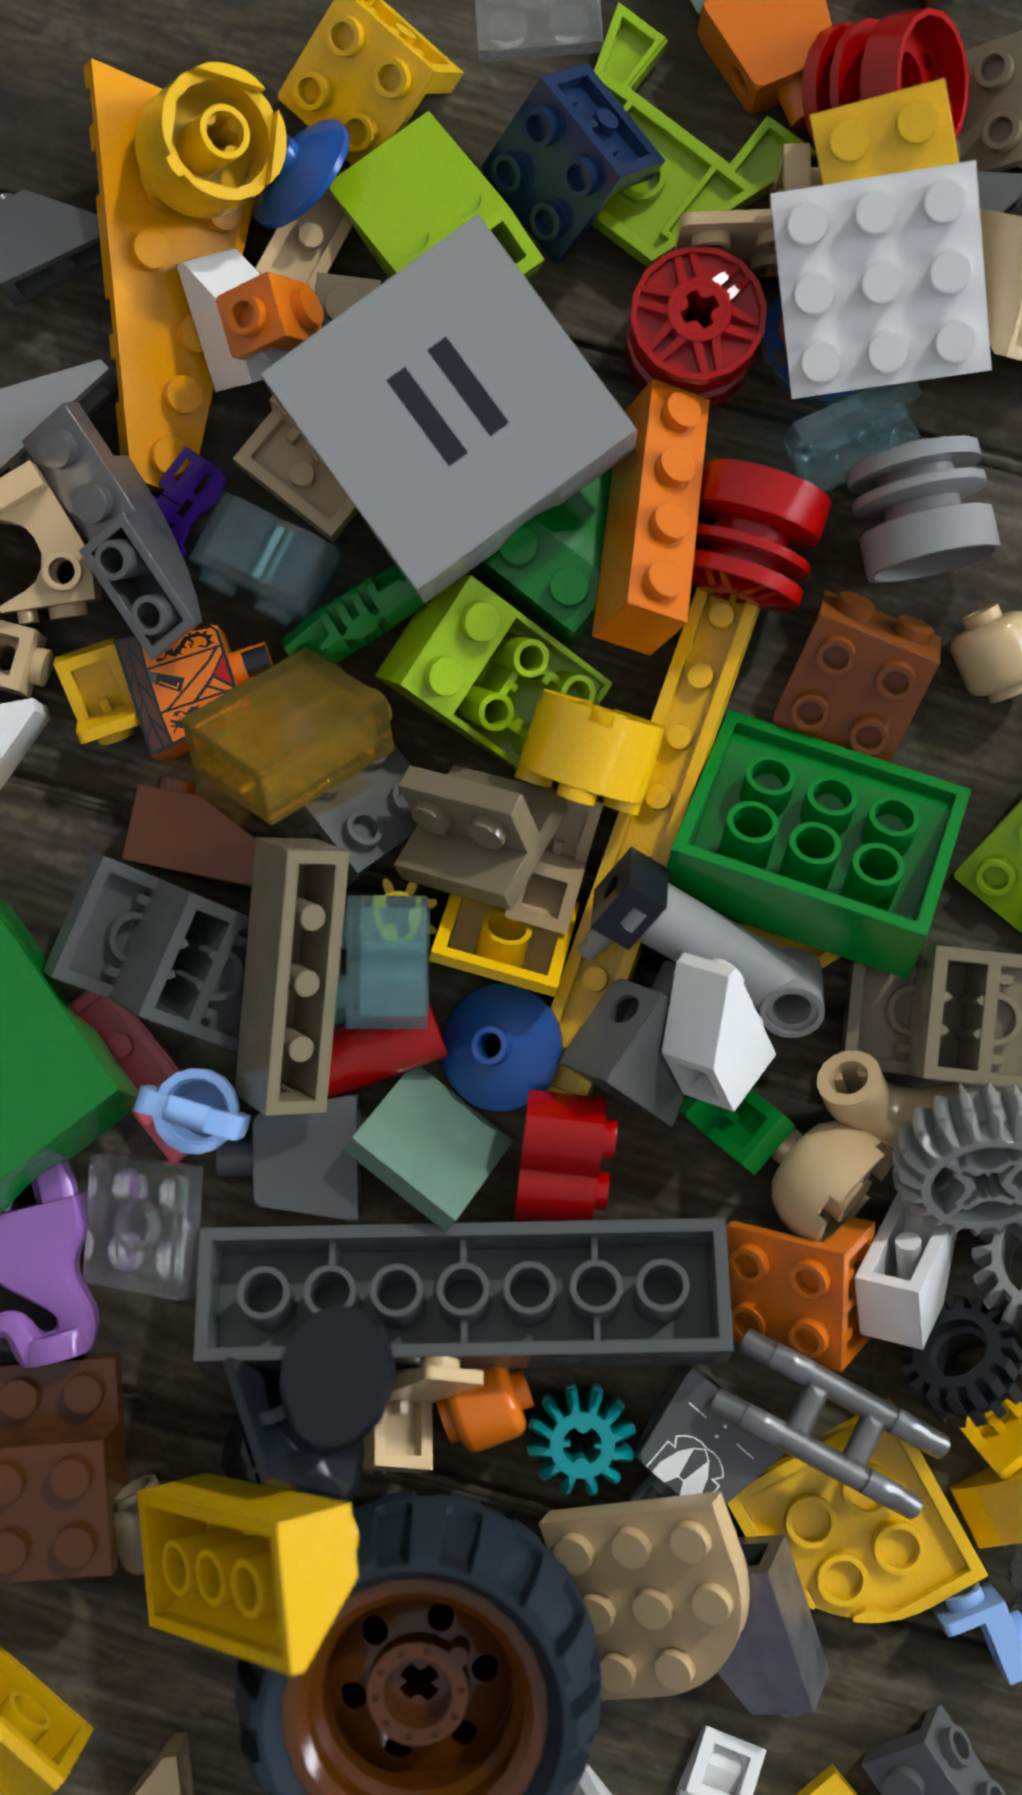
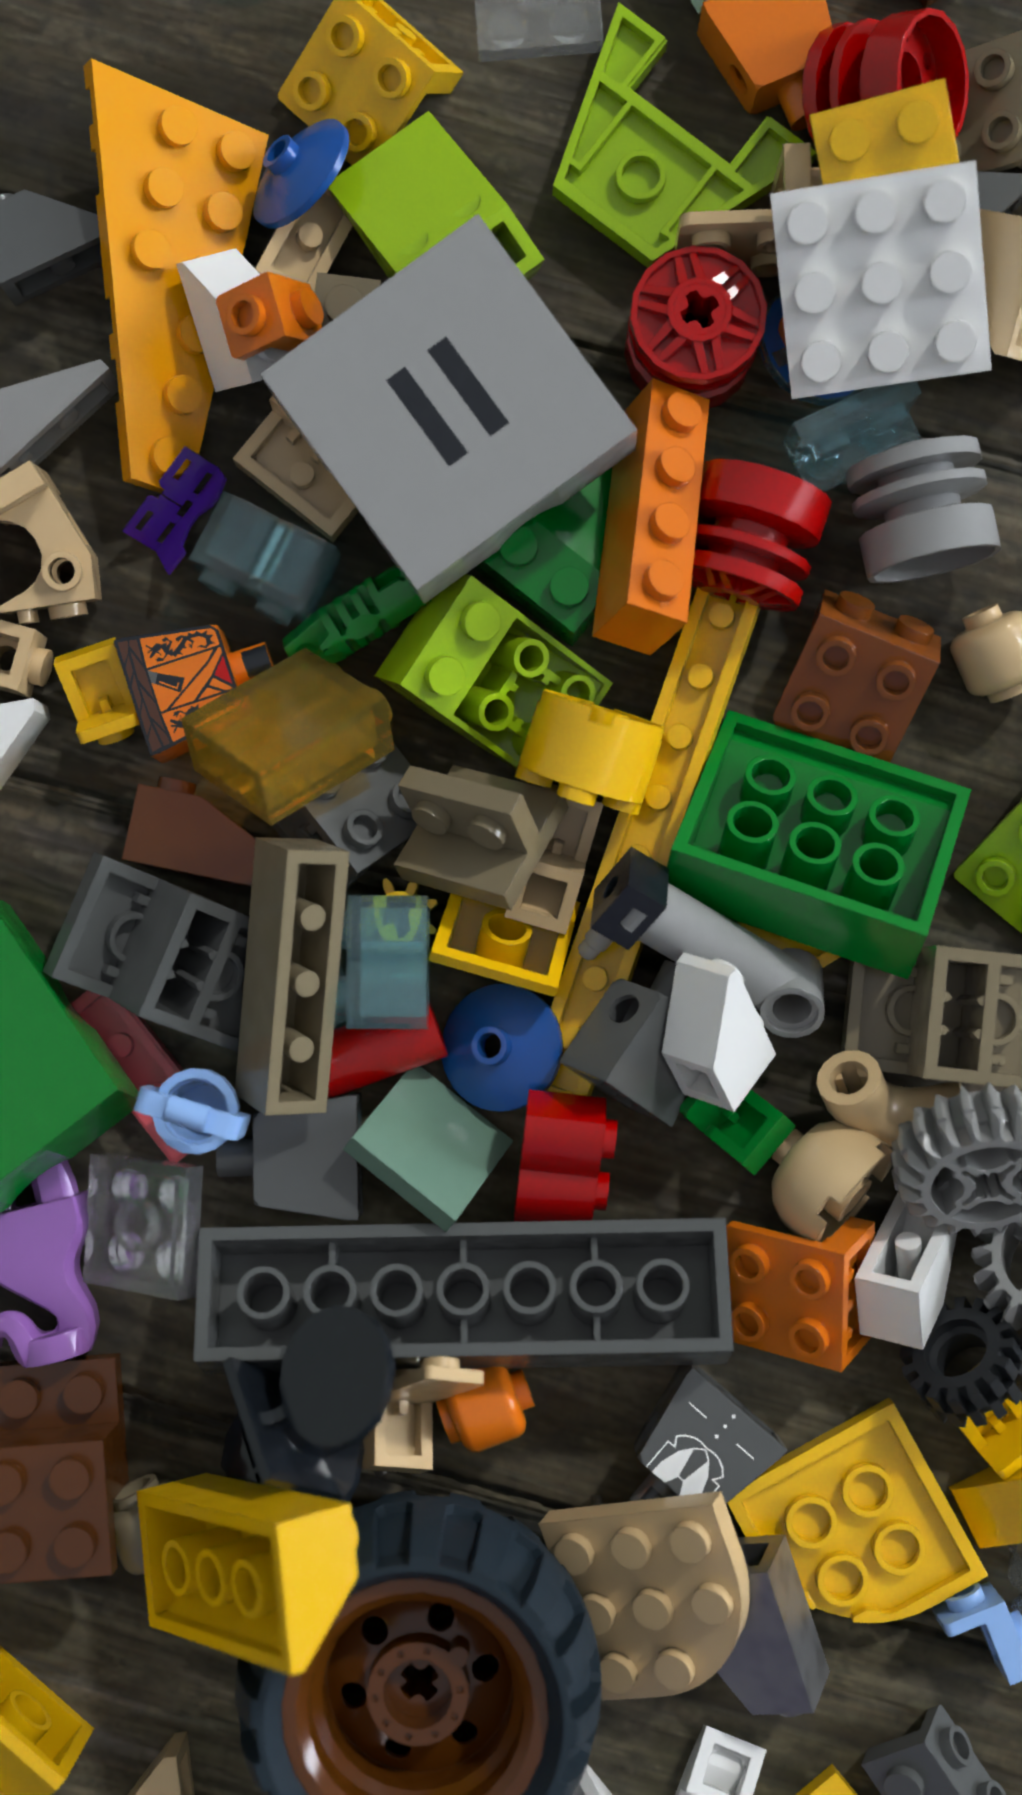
(124, 528): flat silver slope -> none
(209, 141): yellow brick -> none
(568, 157): dark blue bracket -> none
(580, 1461): teal gear -> none
(794, 1434): flat silver piece -> none

